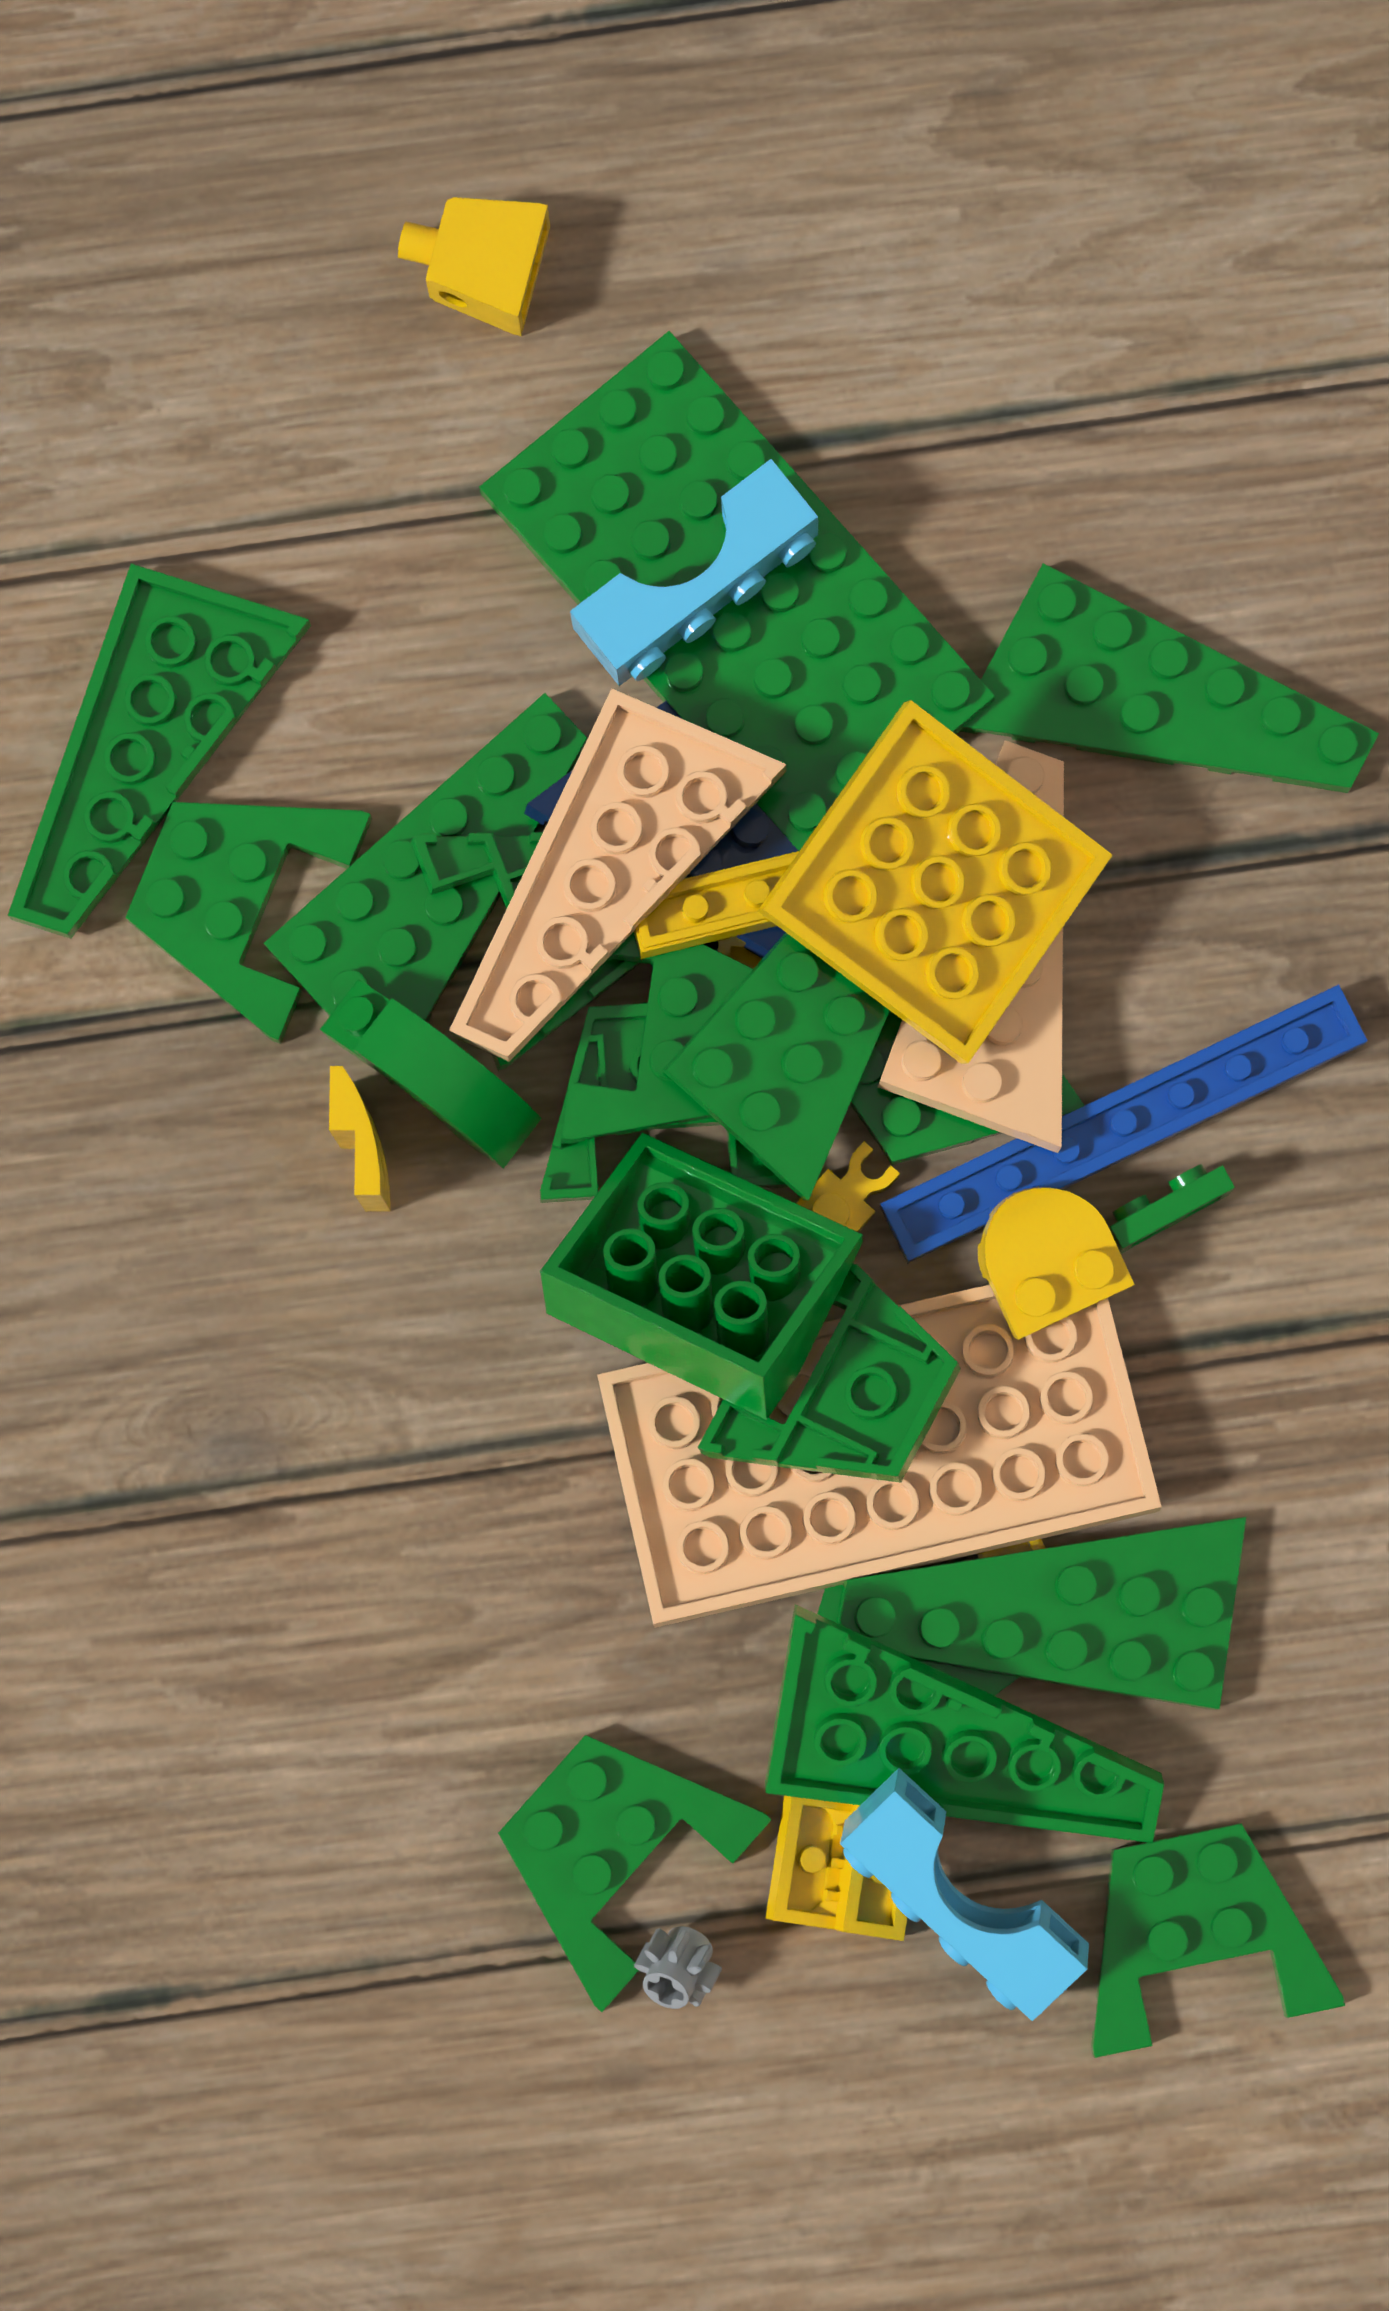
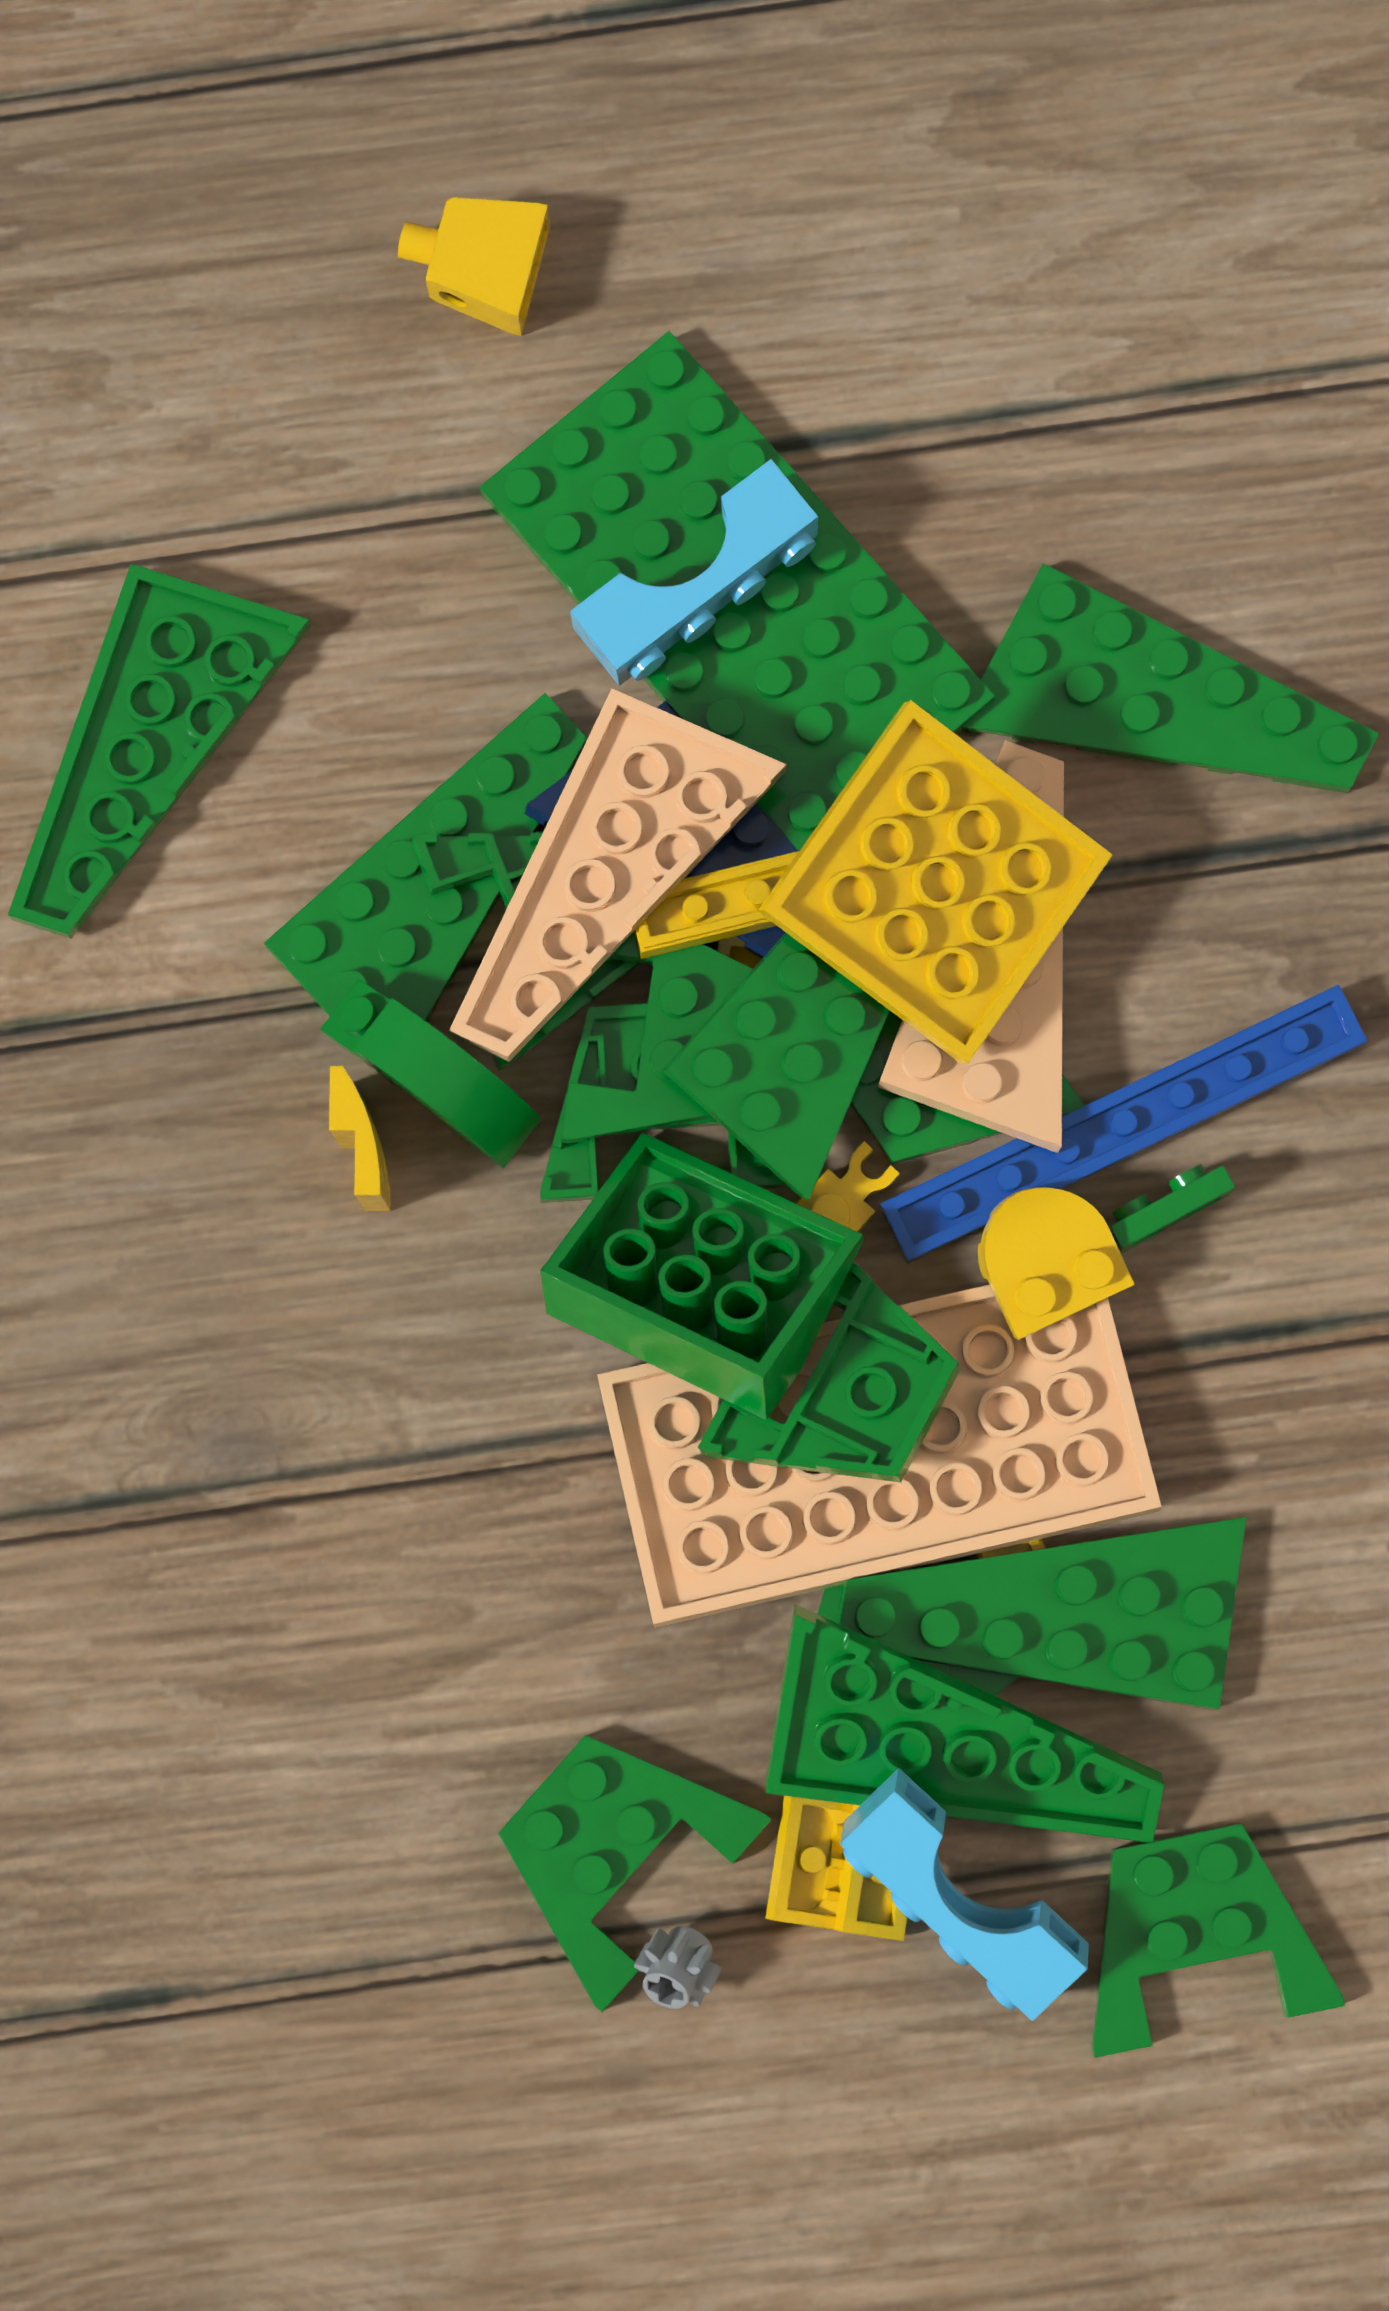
(213, 885): green wing -> none

